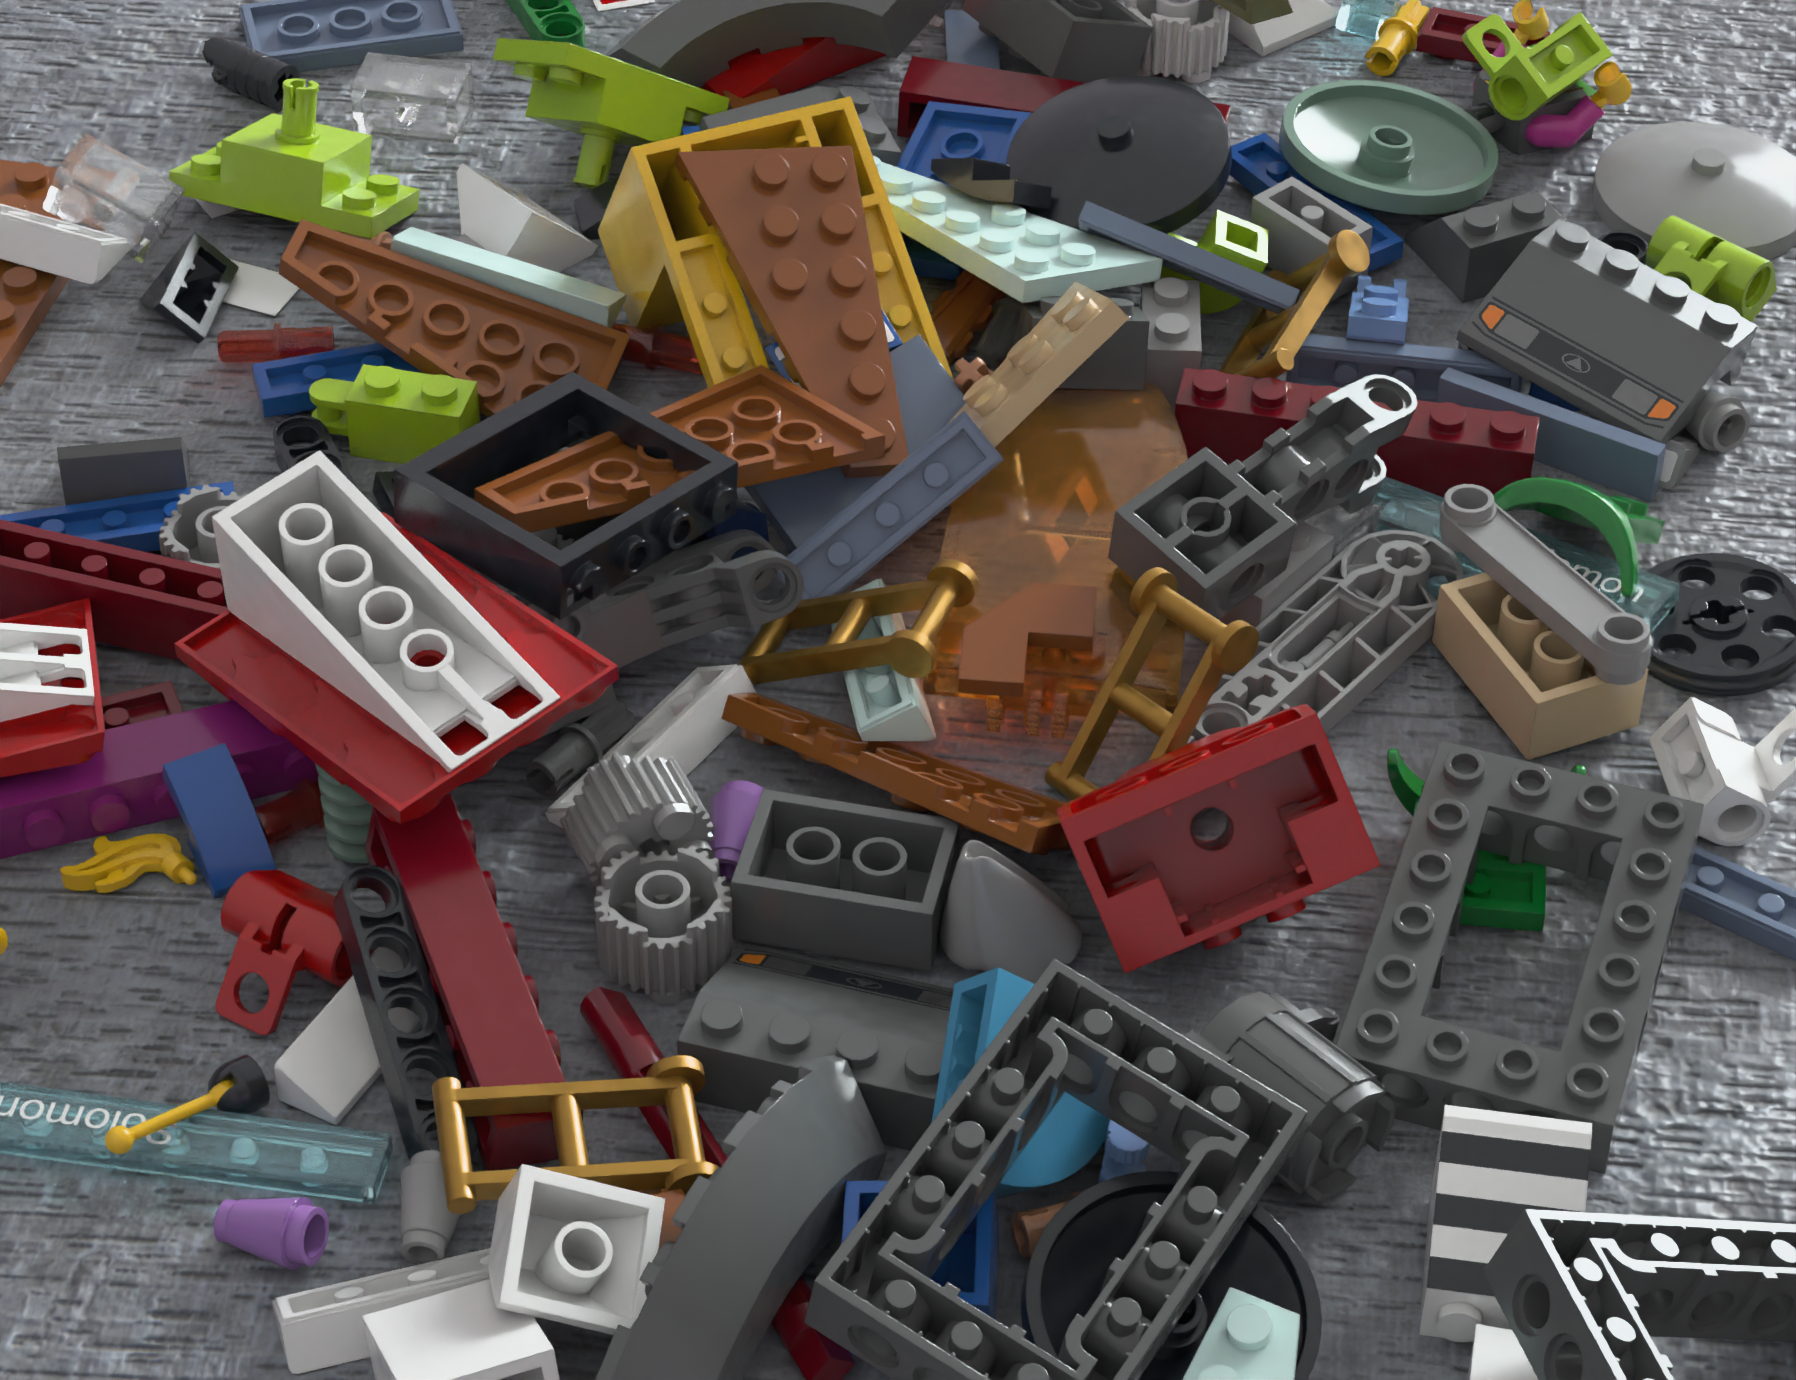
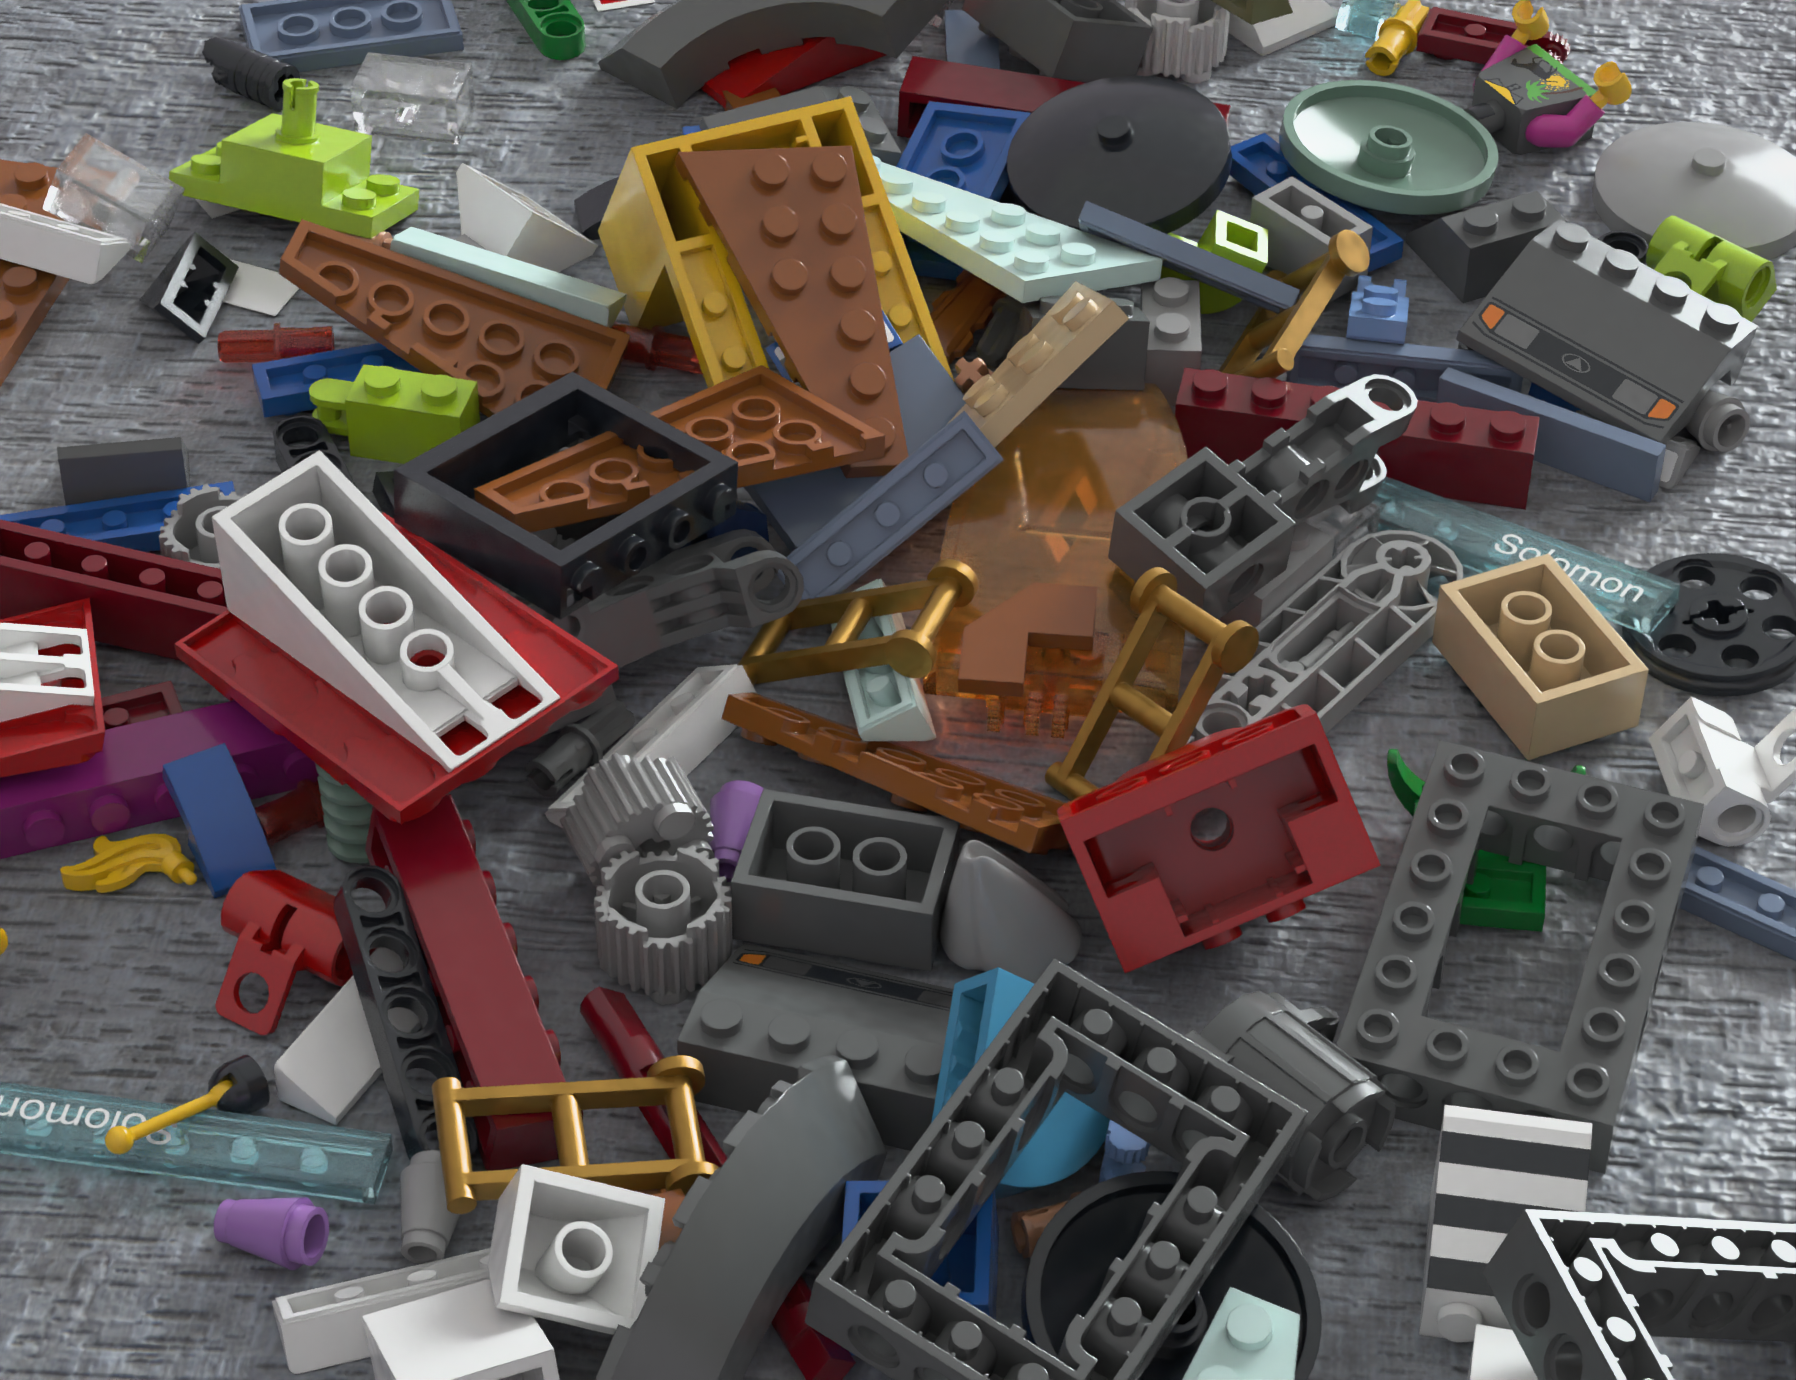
(603, 100): lime brick -> none
(991, 182): black slope -> none
(1537, 74): lime piece -> none
(1545, 584): light grey piece -> none
(1616, 517): green piece -> none

